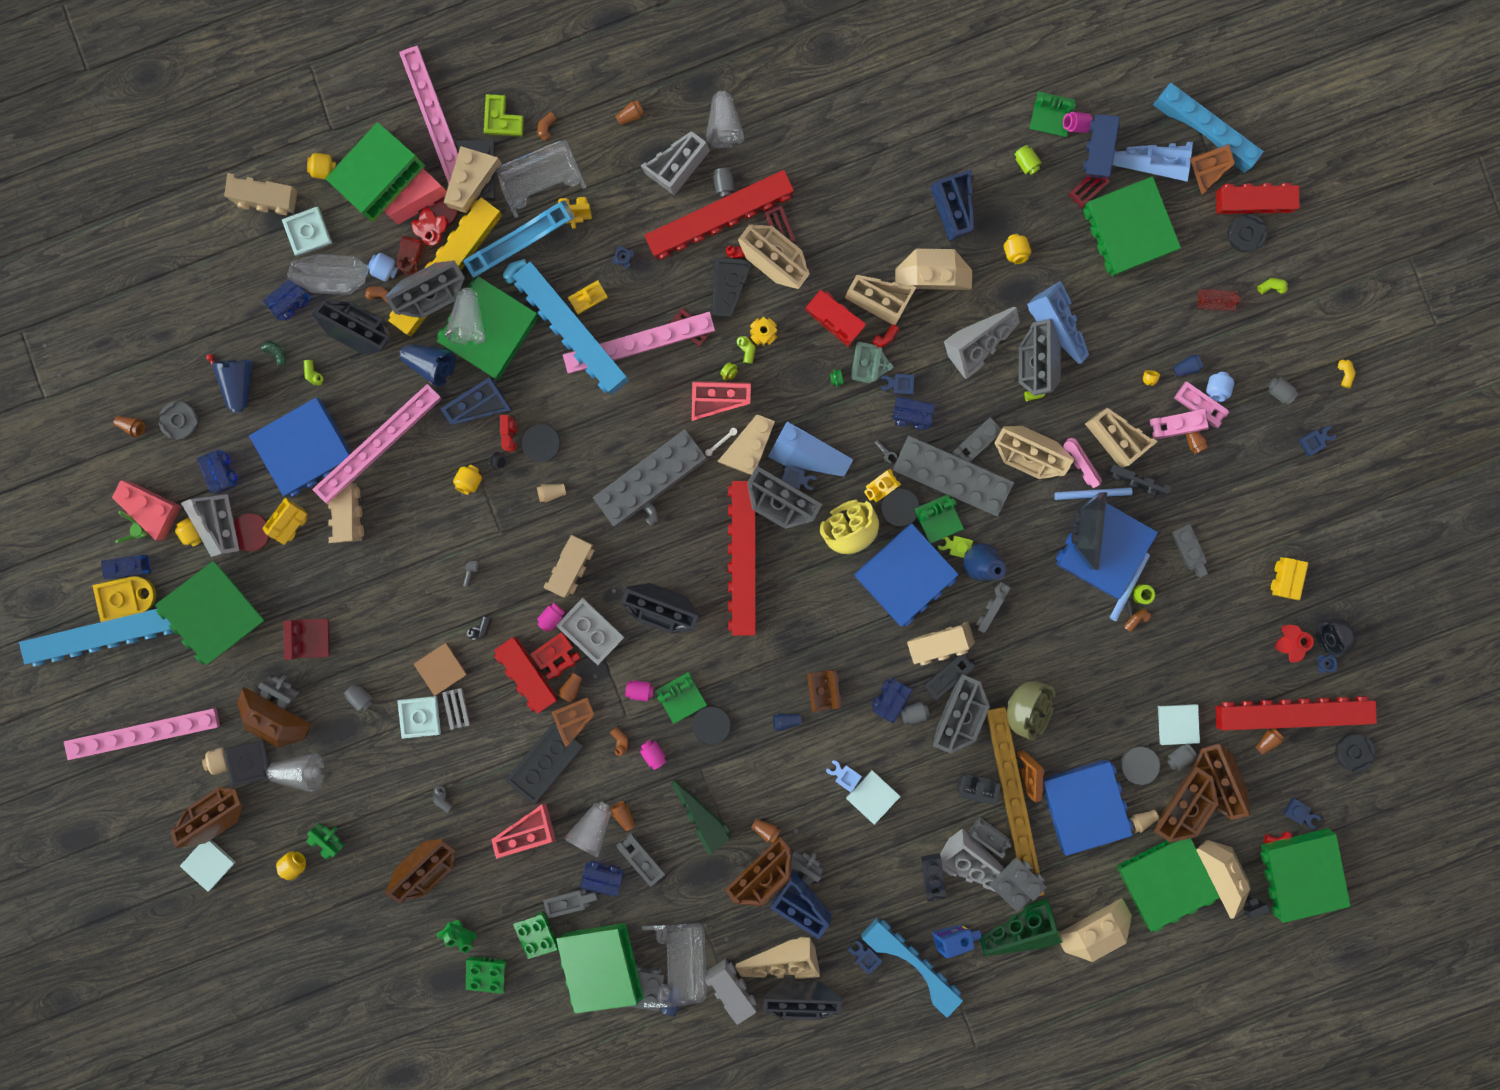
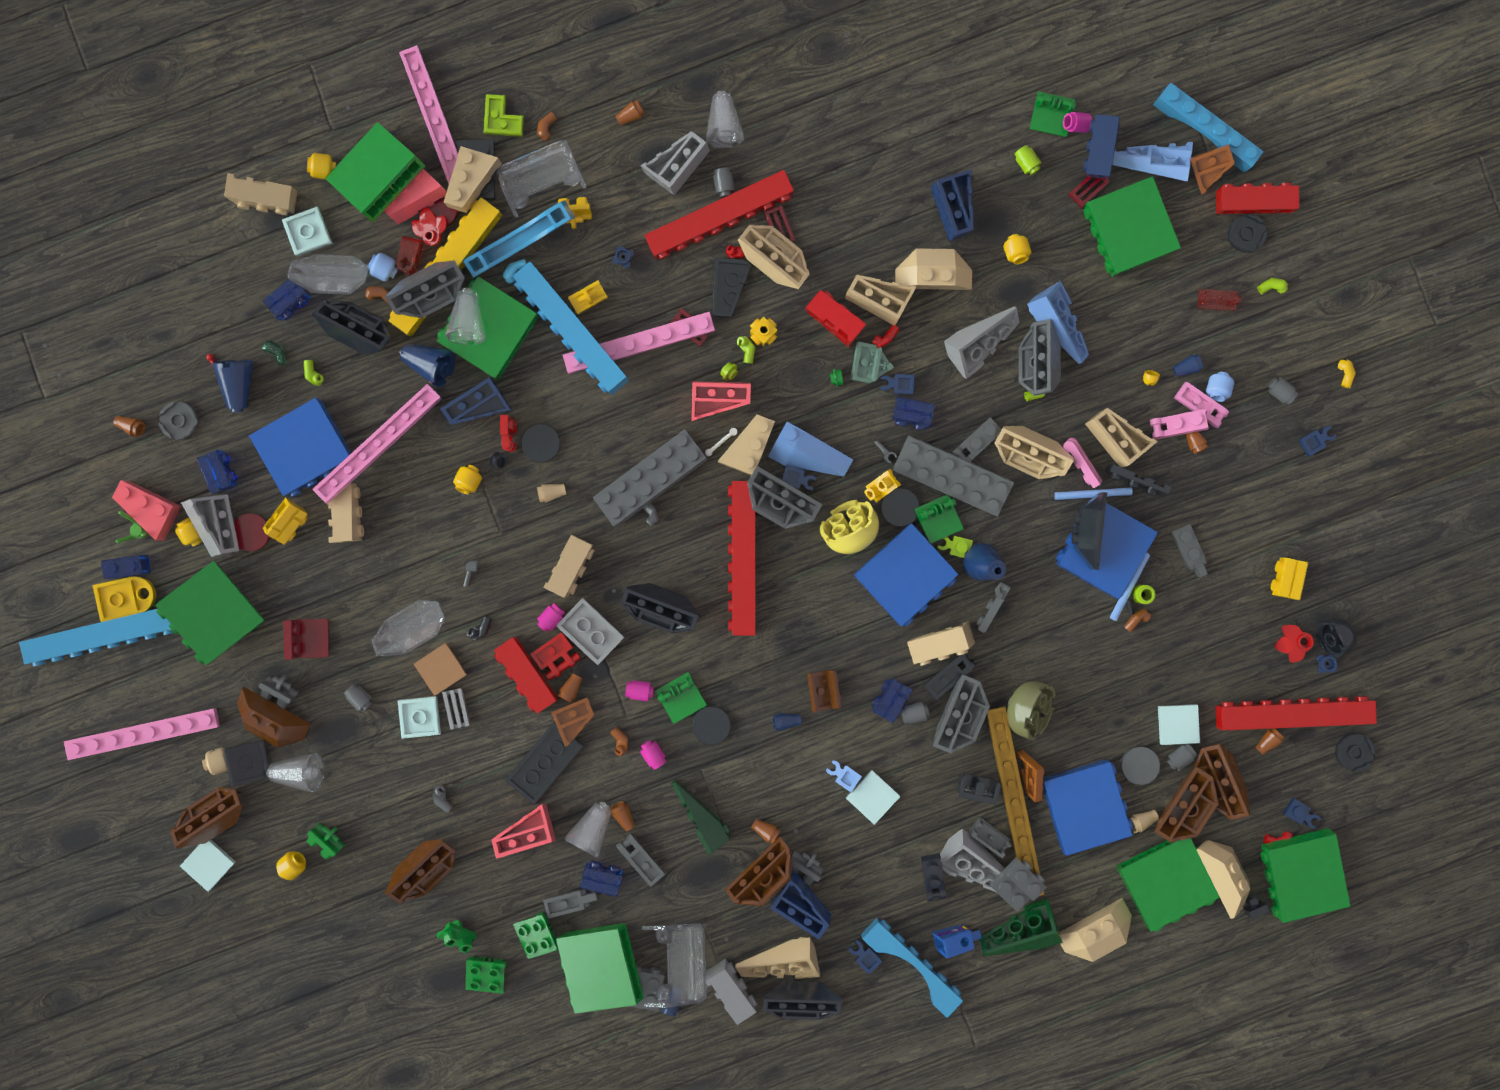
(408, 628): none -> clear wedge

